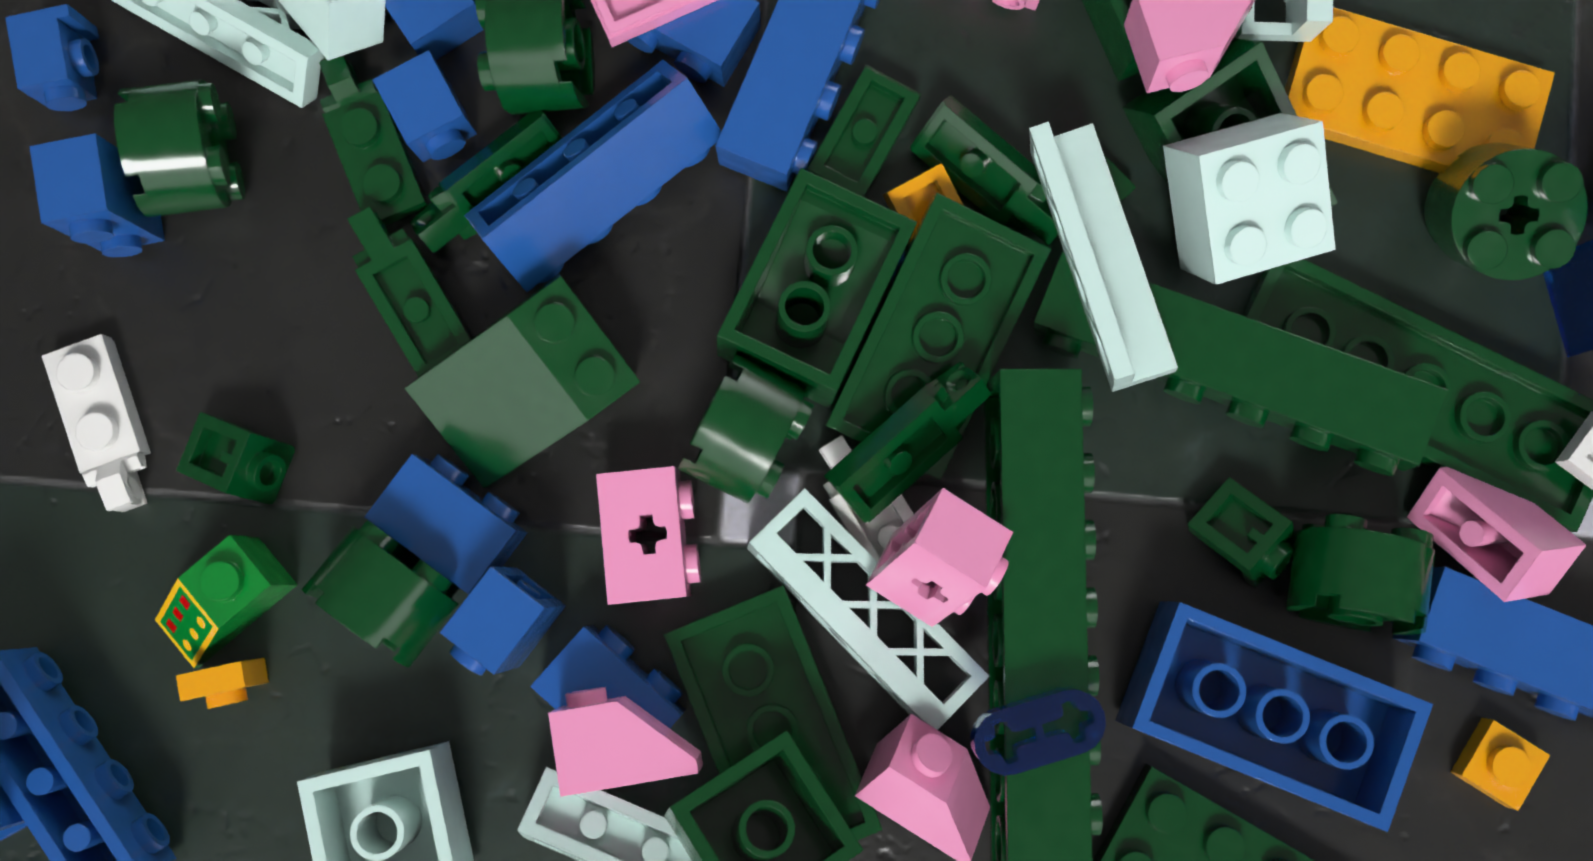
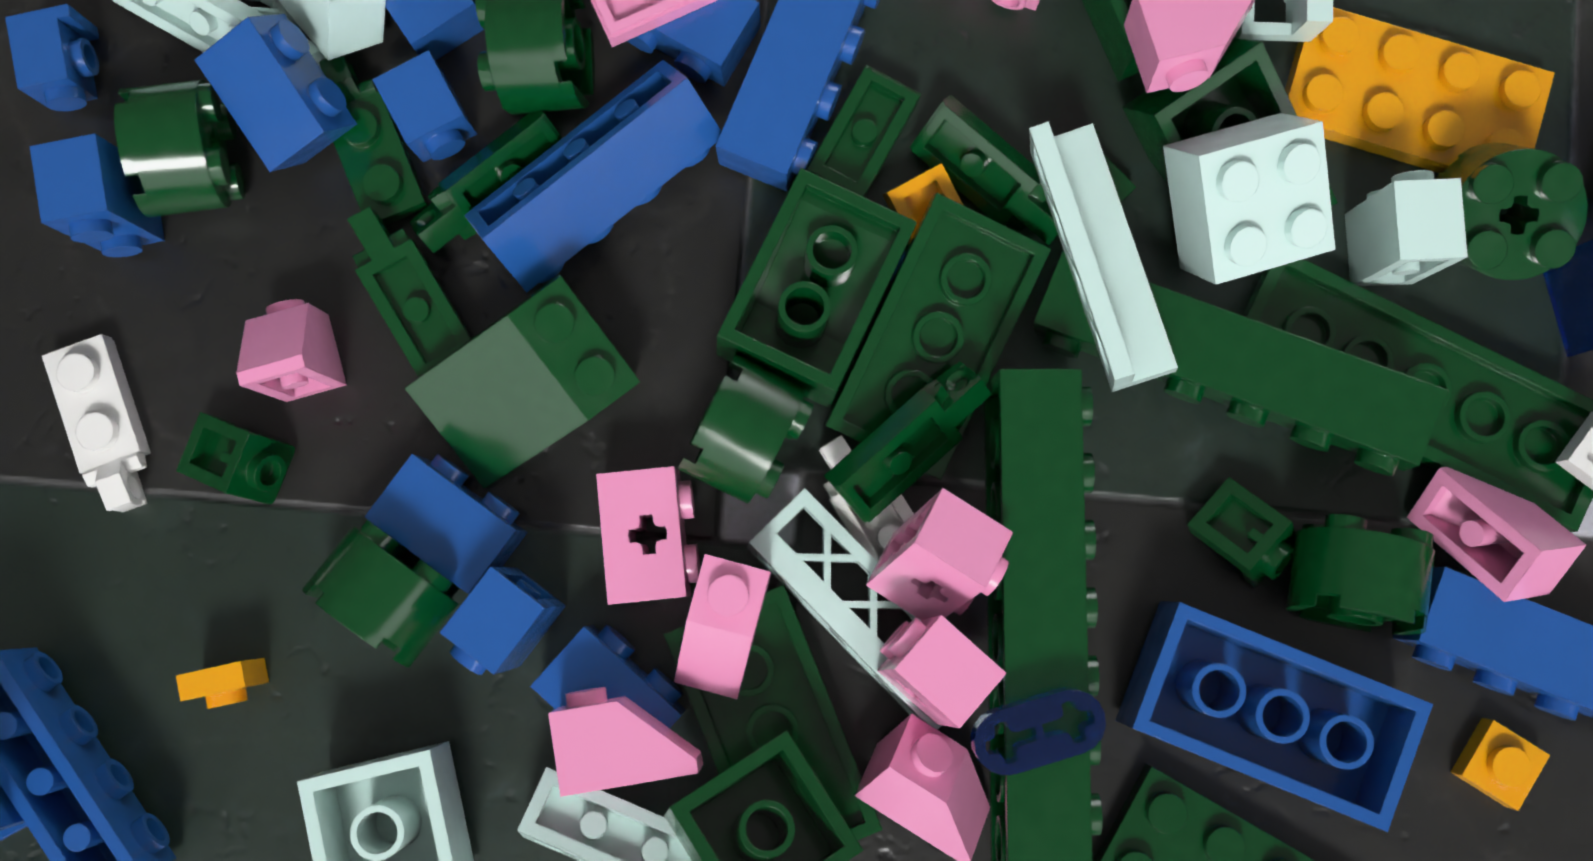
(222, 596): green slope -> none
(276, 90): none -> blue brick
(290, 352): none -> bright pink slope
(721, 626): none -> bright pink slope
(939, 669): none -> bright pink brick
(1406, 230): none -> light aqua brick

